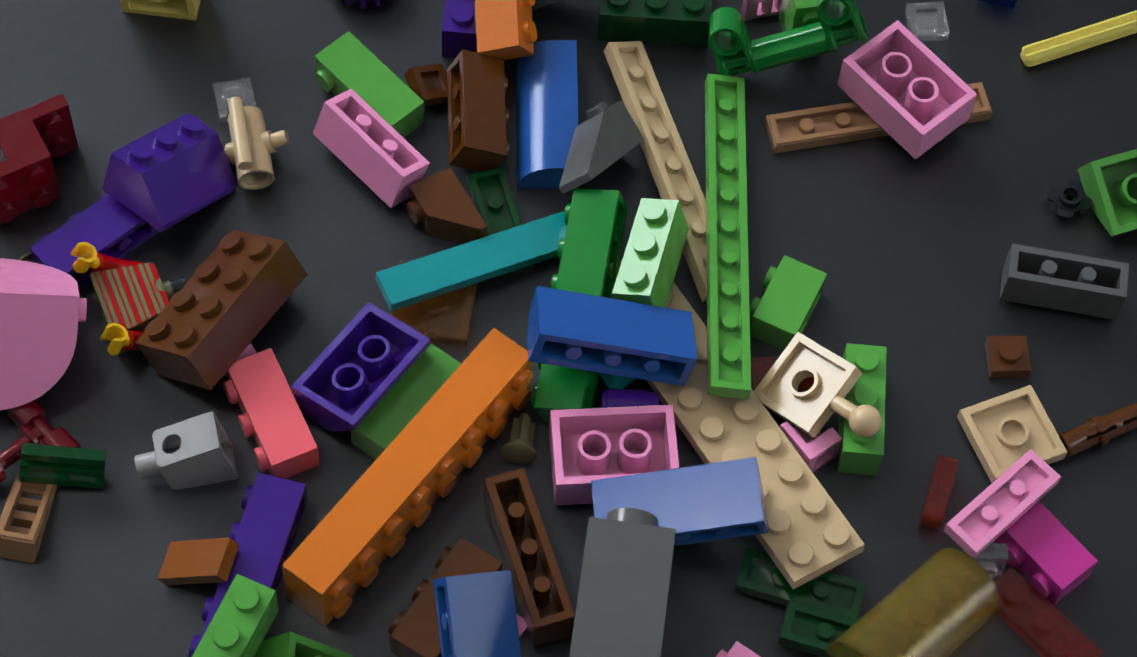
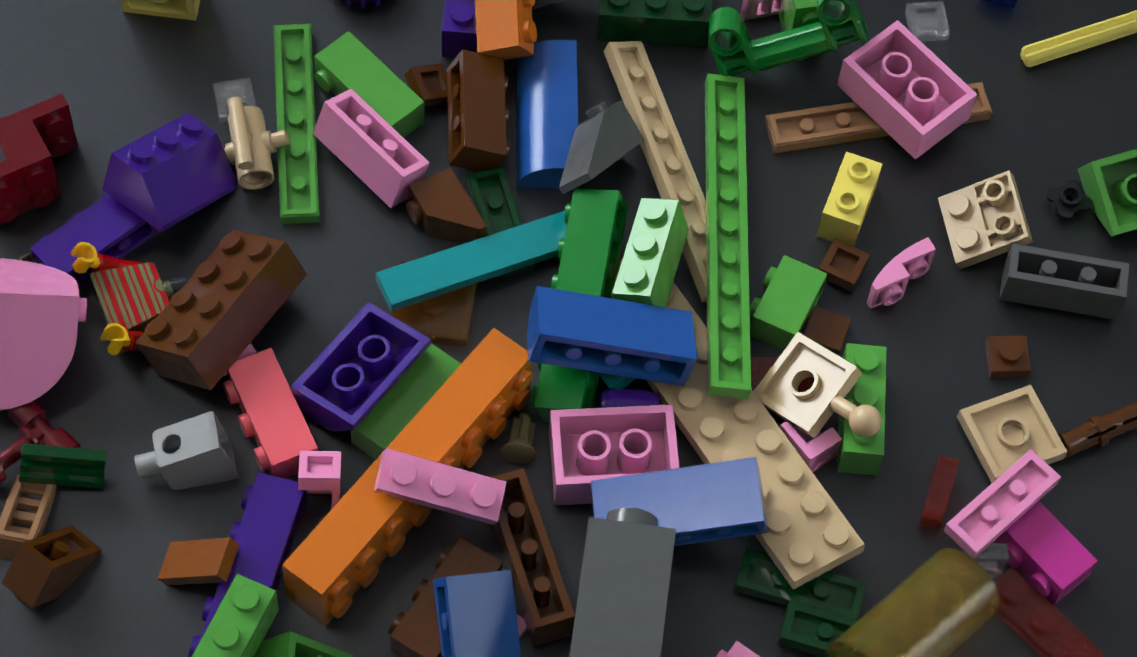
(49, 565): none -> reddish brown slope
(297, 116): none -> bright green tile
(320, 473): none -> bright pink panel
(440, 486): none -> bright pink plate
(827, 329): none -> reddish brown tile
(844, 264): none -> reddish brown plate
(849, 199): none -> light yellow brick
(893, 278): none -> bright pink slope
(984, 219): none -> tan plate

